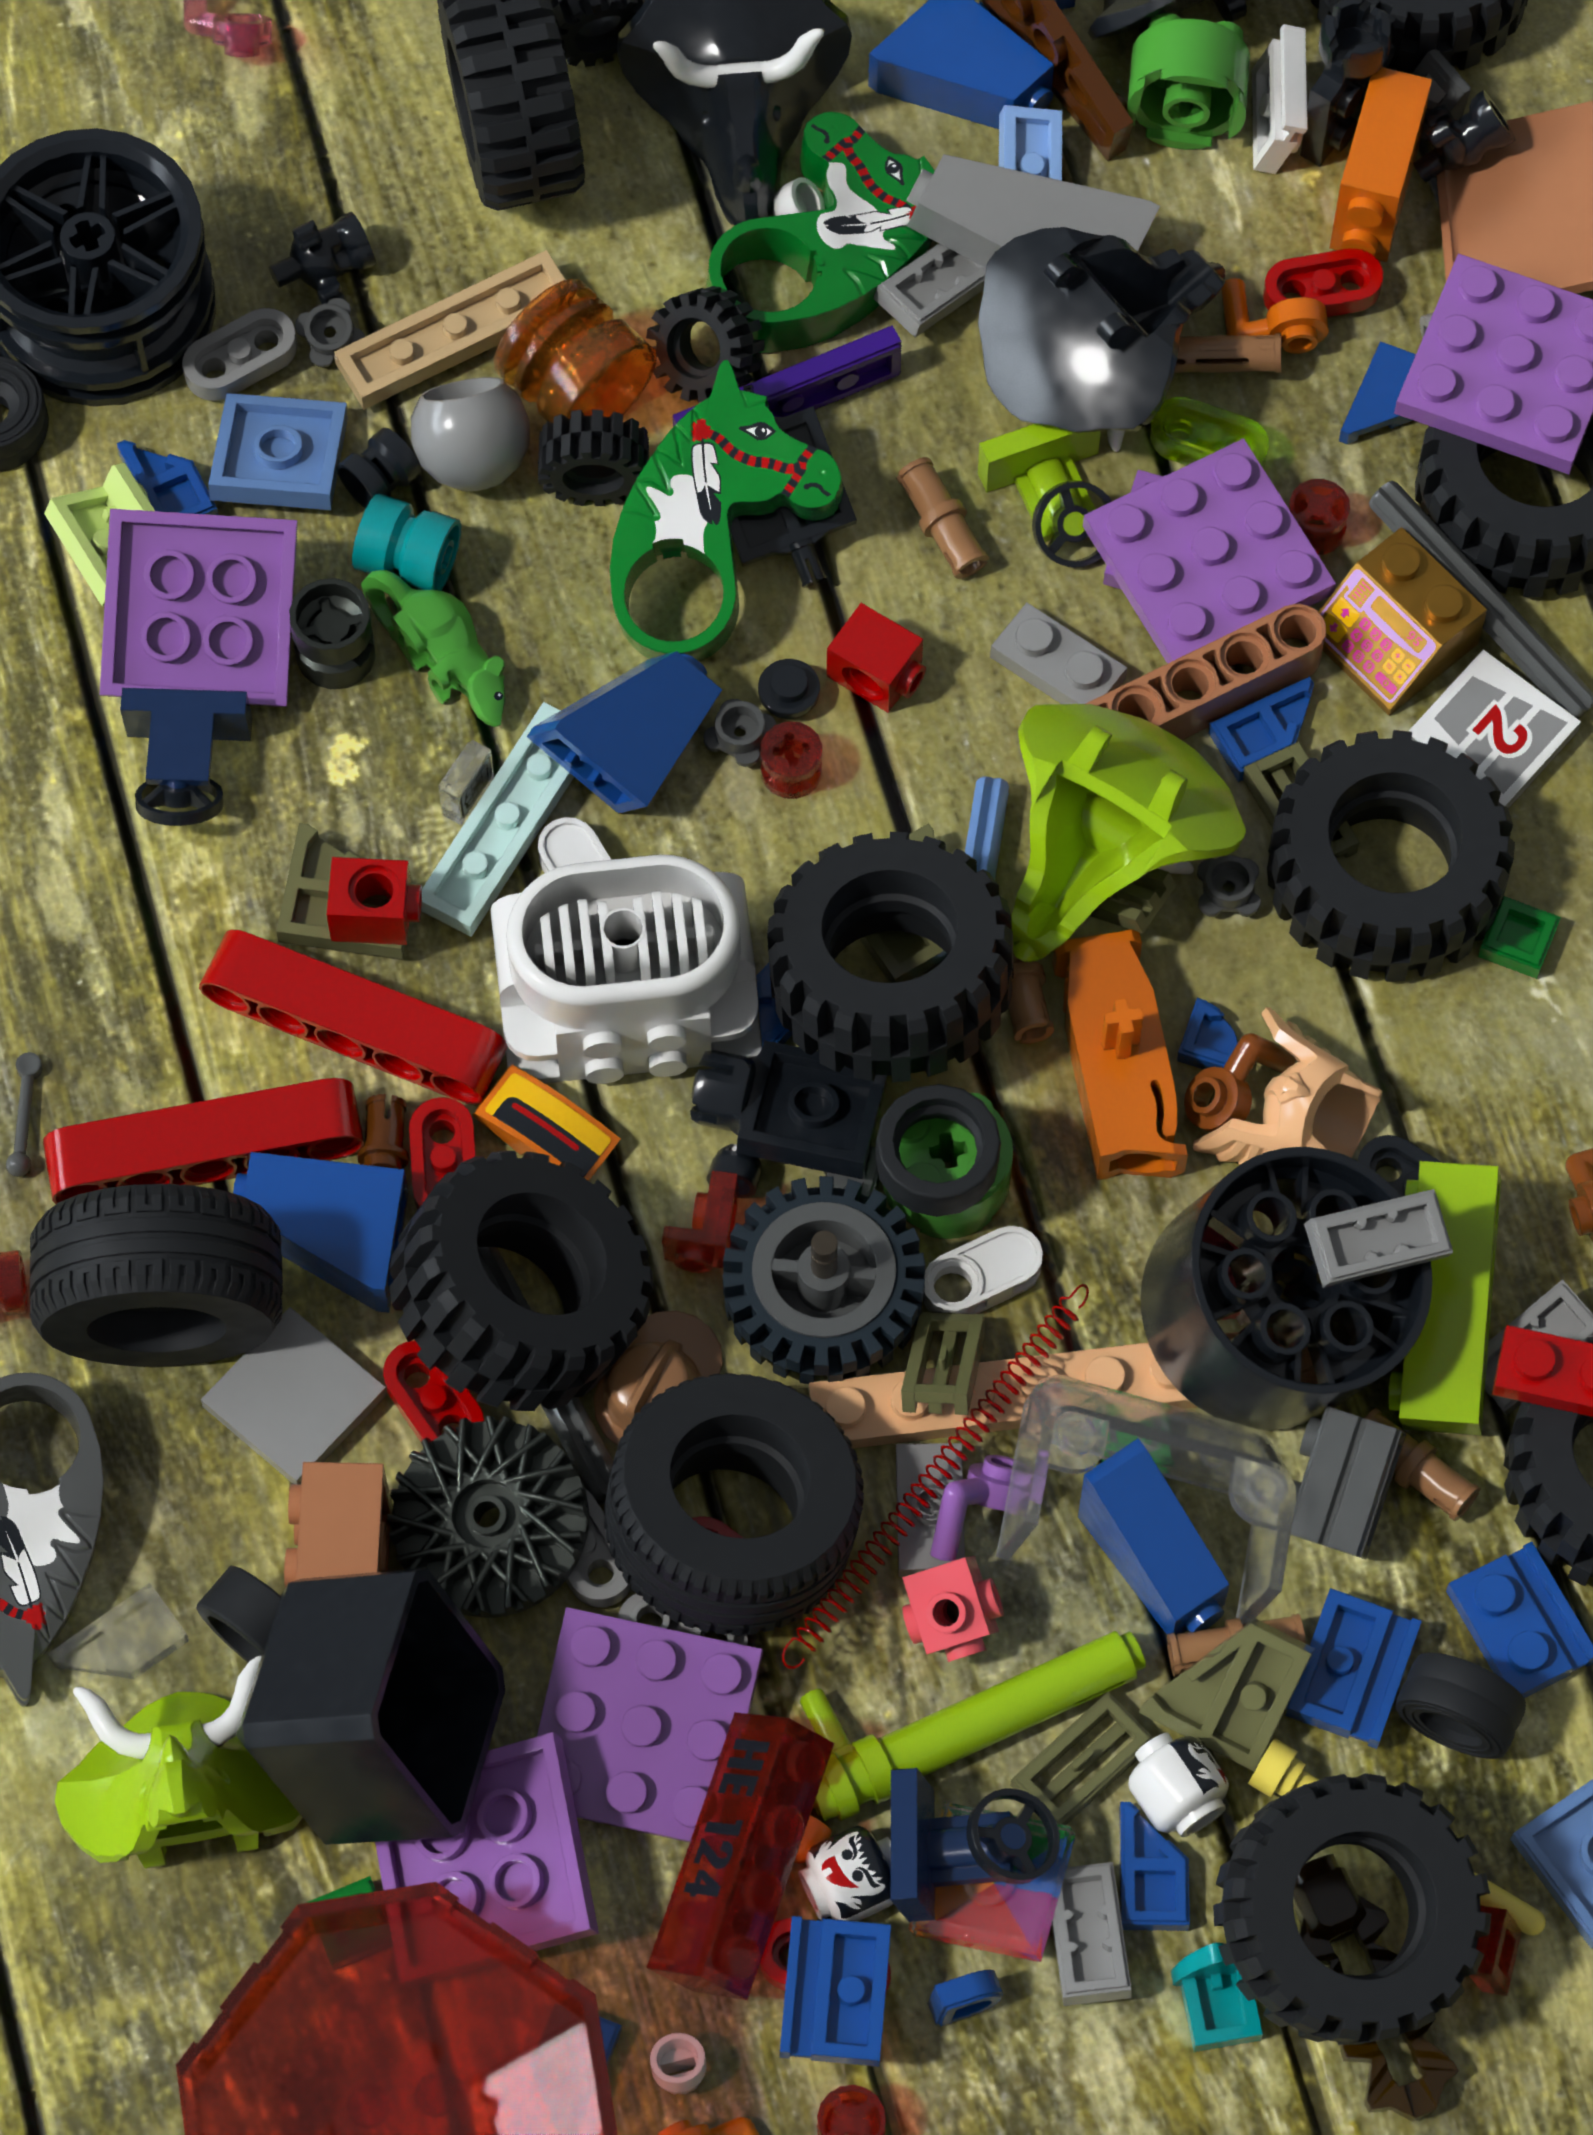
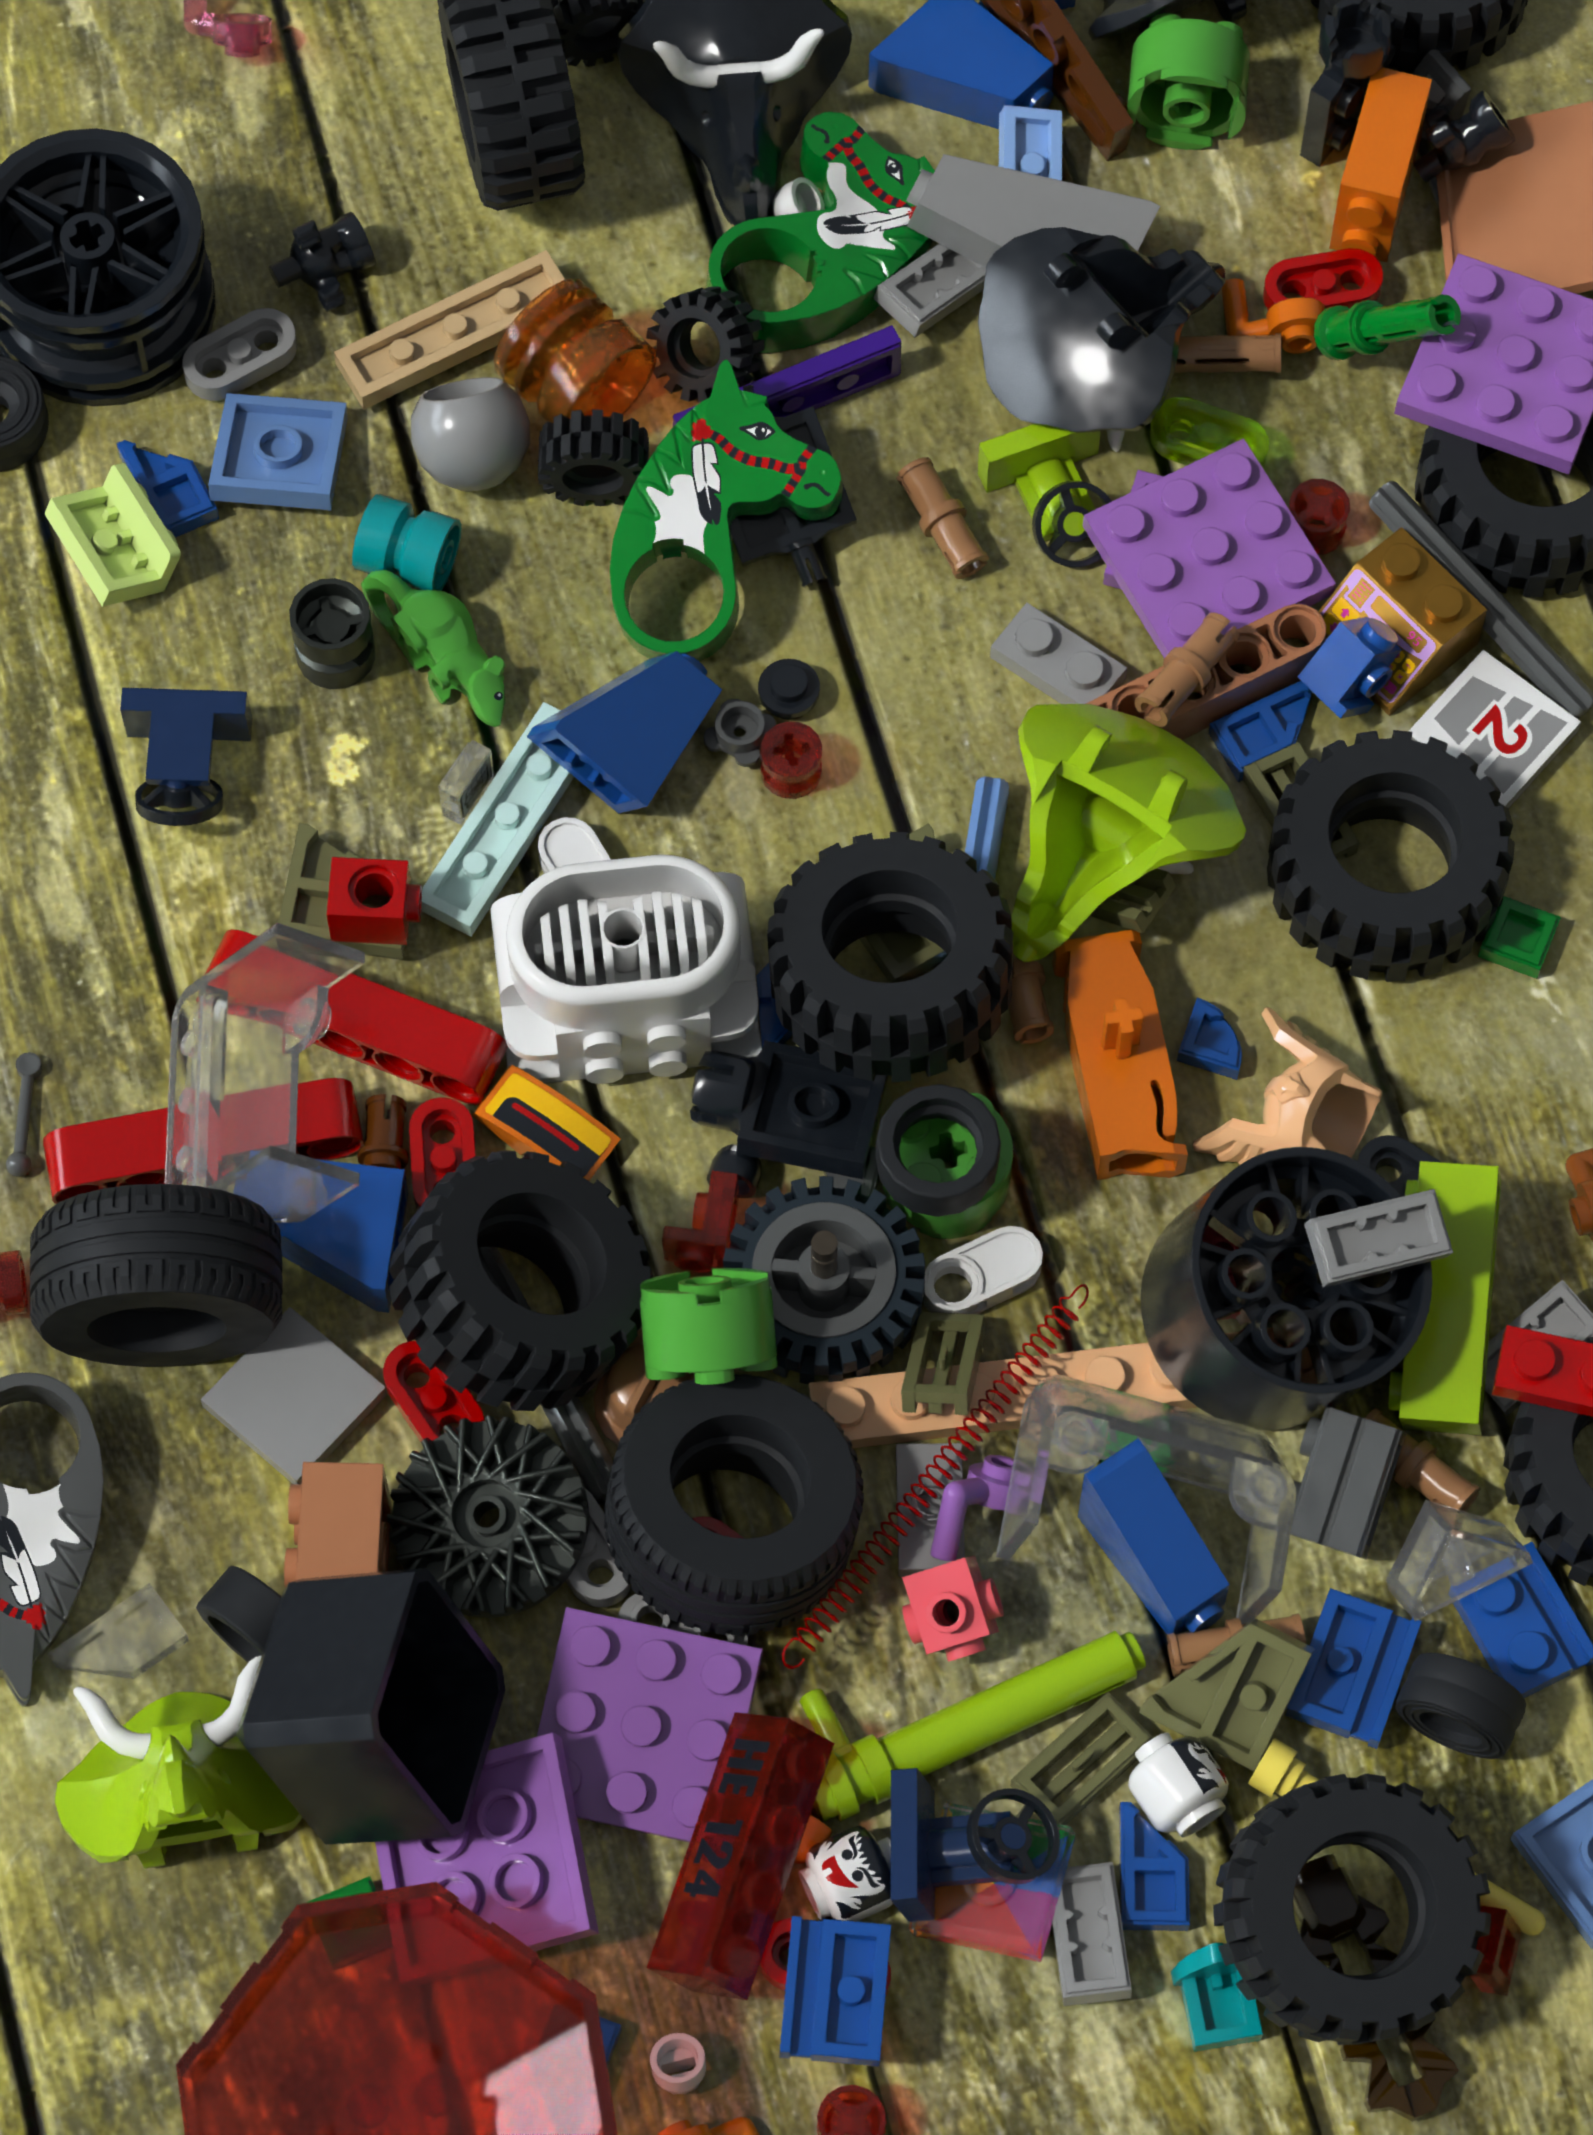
(198, 604): medium lavender plate -> none
(238, 1073): none -> clear windscreen
(313, 326): dark grey plate -> none
(379, 468): black wheel -> none
(708, 1325): none -> bright green brick
(876, 658): red brick -> none
(964, 1996): blue tile -> none
(1186, 669): none -> medium nougat pin
(1229, 1083): dark orange plate -> none
(1233, 870): dark grey plate -> none
(1279, 99): white plate -> none
(1352, 665): none -> blue brick
(1371, 326): none -> green pin
(1378, 394): blue tile -> none
(1451, 1557): none -> clear slope

